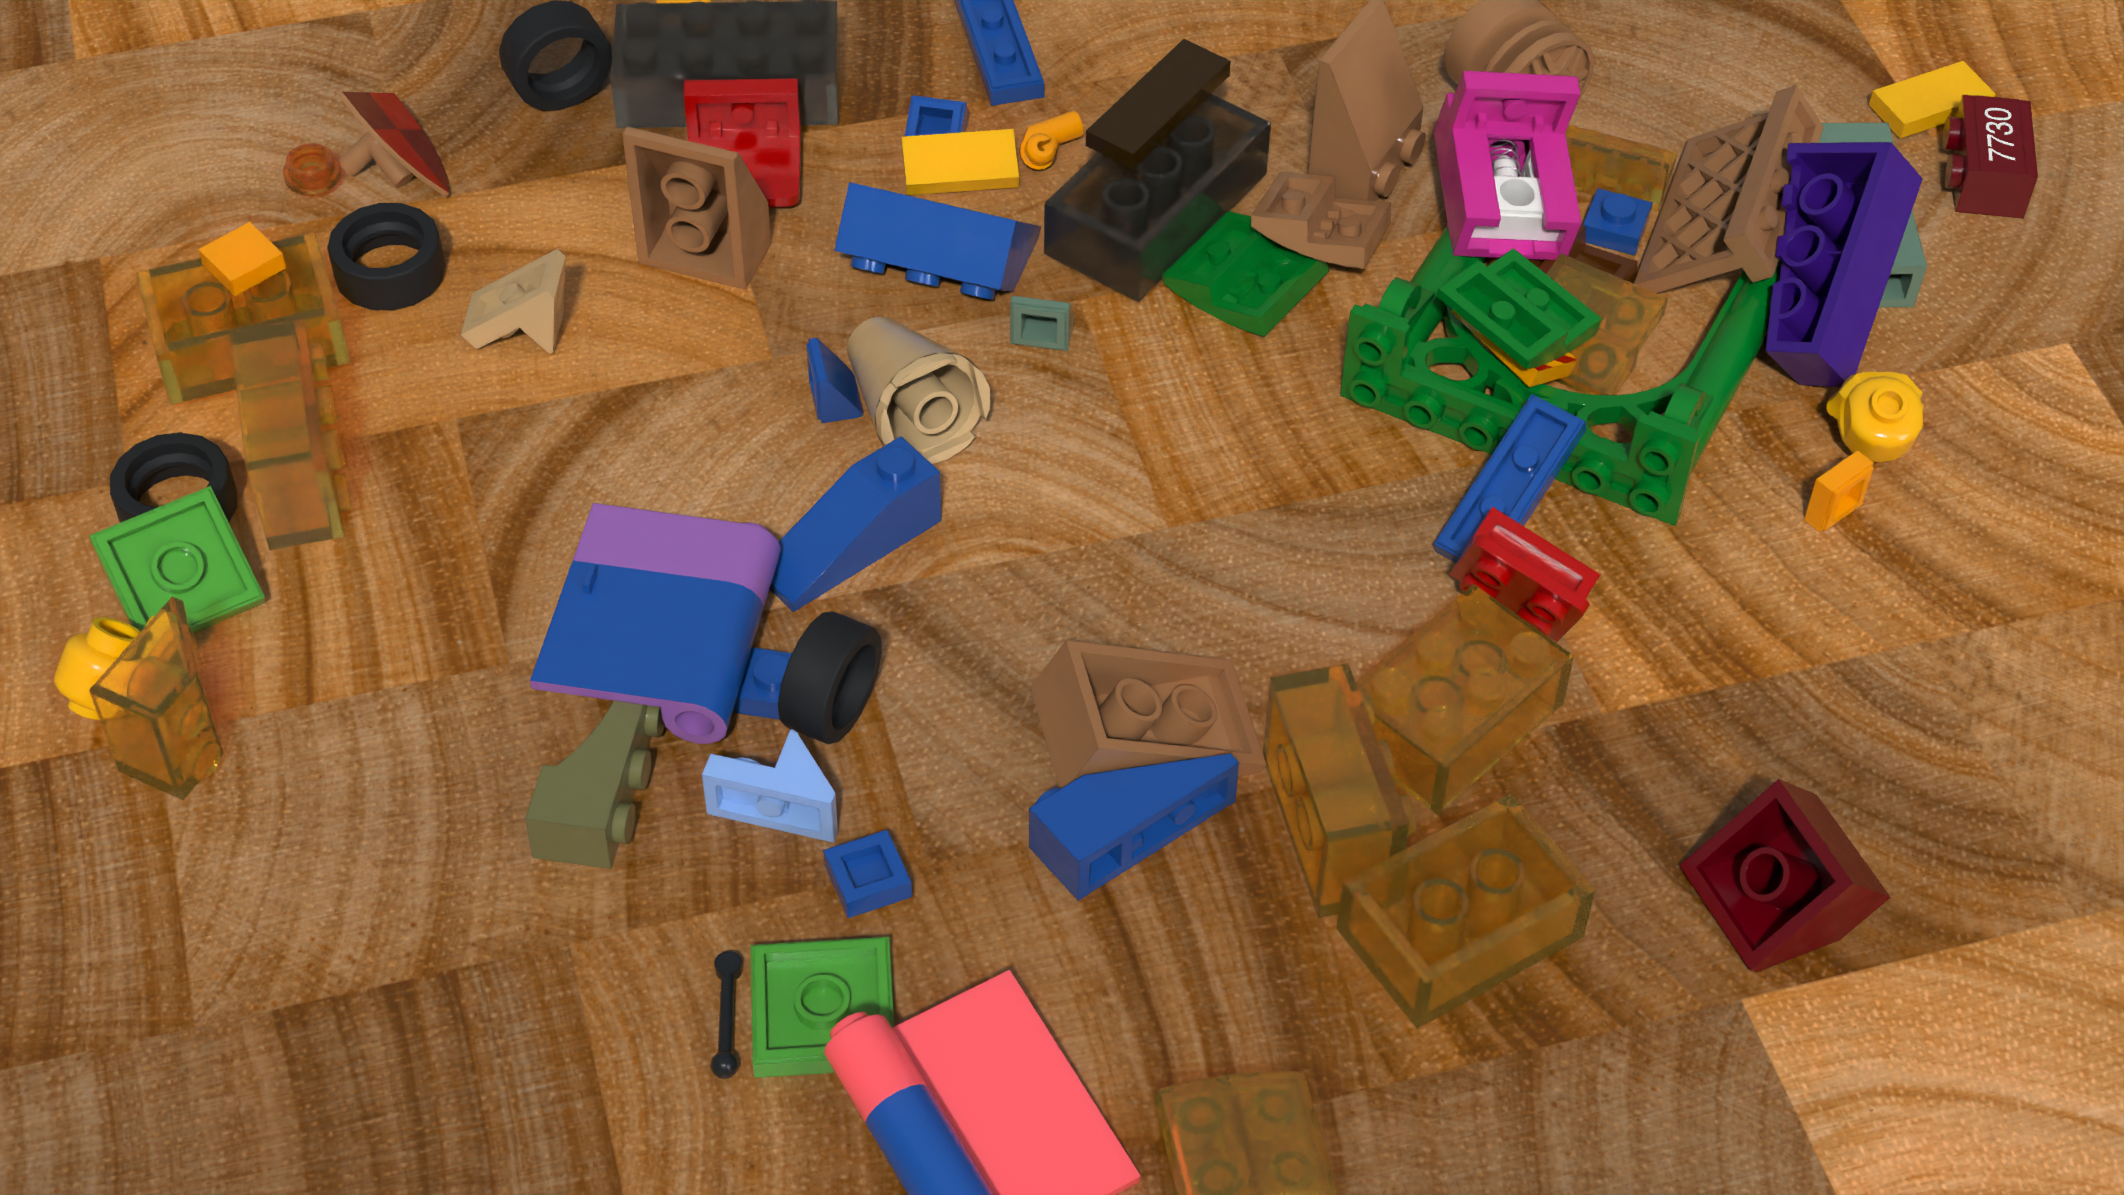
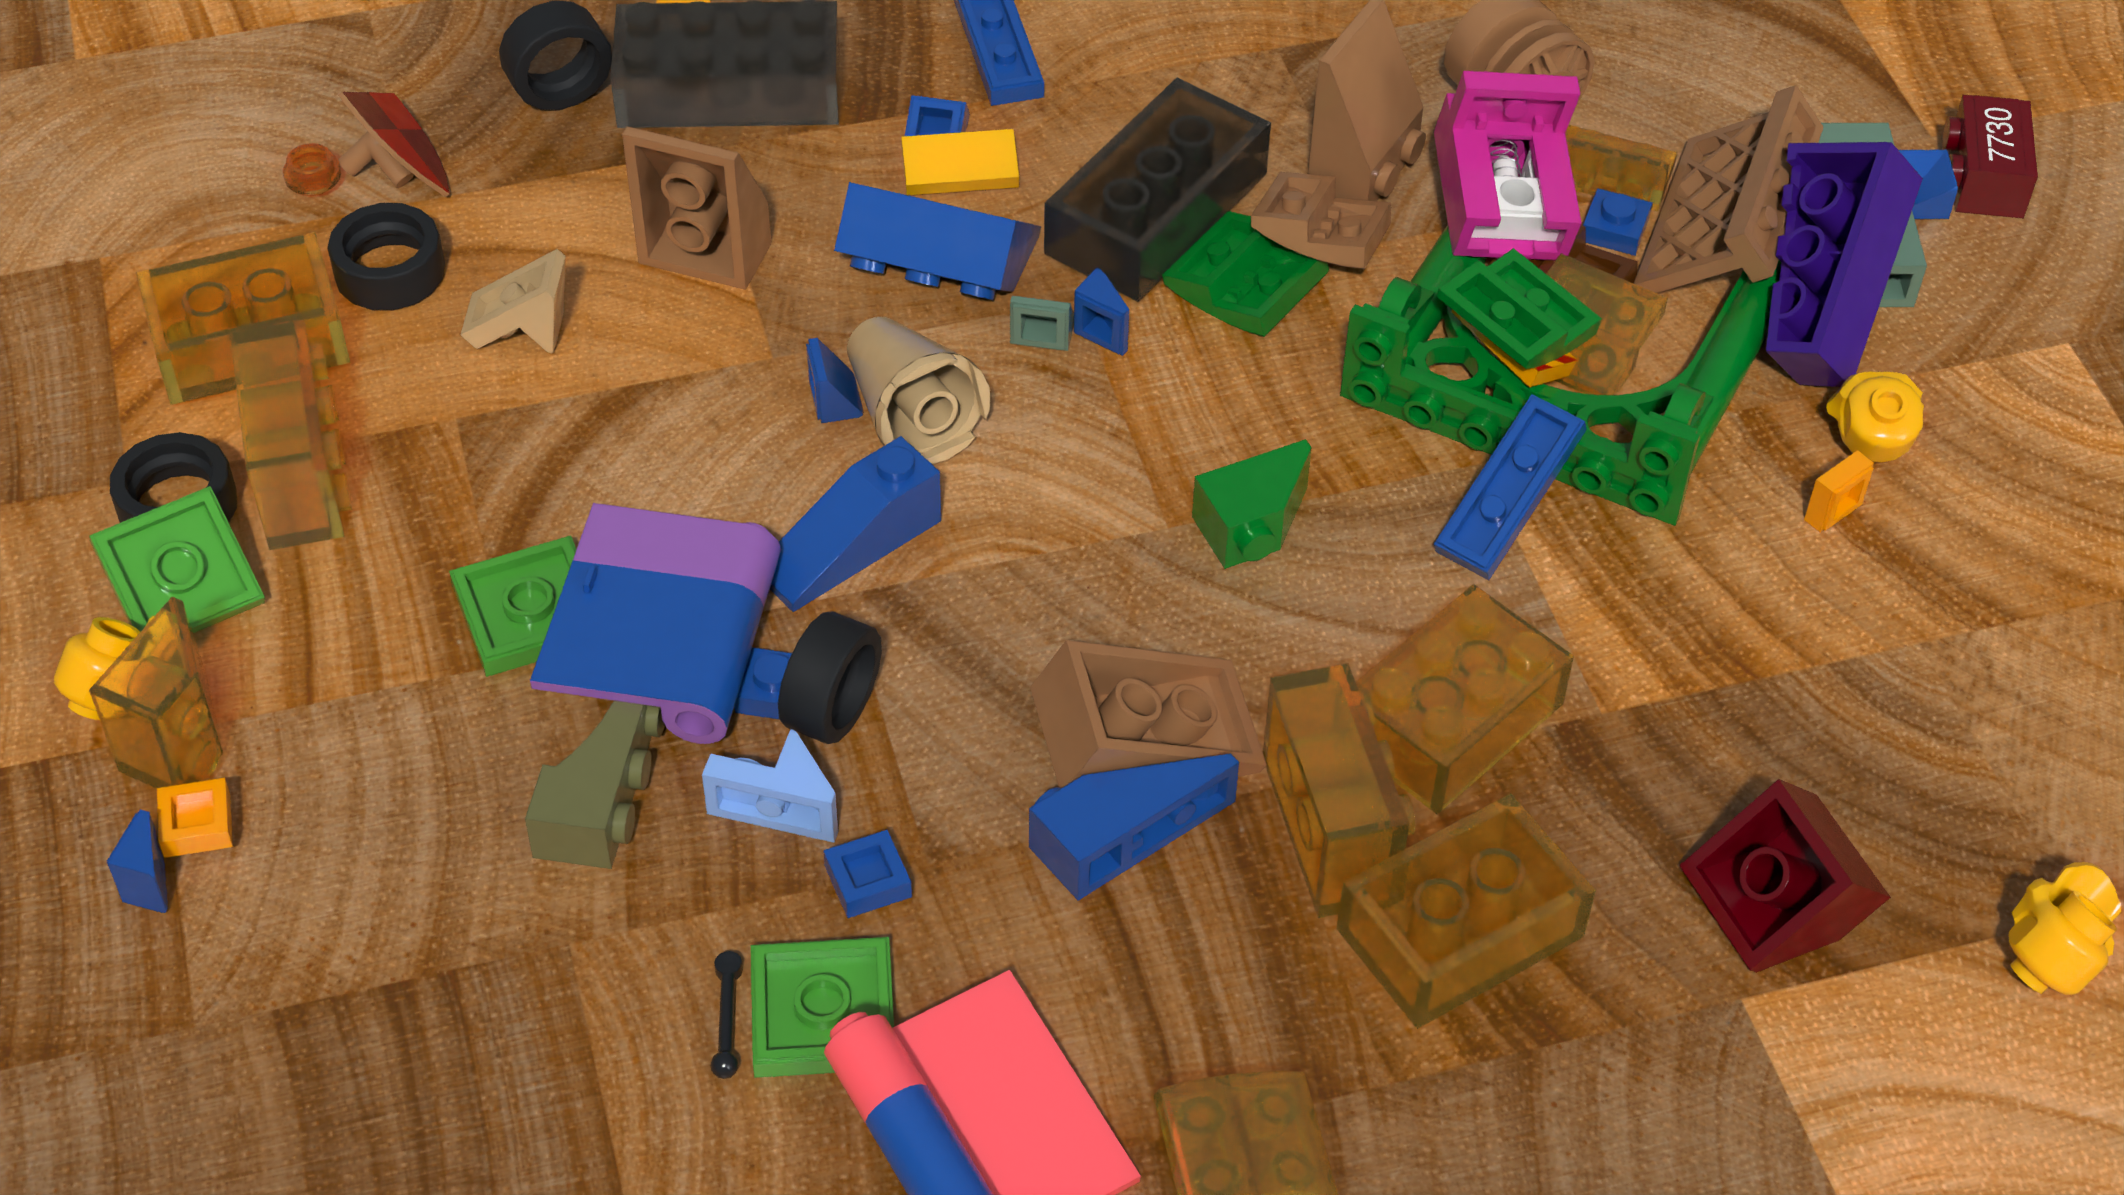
(139, 865): none -> blue slope
(194, 817): none -> light orange plate
(242, 258): light orange tile -> none
(512, 602): none -> bright green tile
(756, 121): red bracket -> none
(1042, 139): light orange arm -> none
(1101, 313): none -> blue slope
(1157, 103): dark brown tile -> none
(1251, 503): none -> green slope
(1526, 574): red bracket -> none
(1926, 98): yellow tile -> none
(1938, 183): none -> blue slope
(2065, 929): none -> yellow head

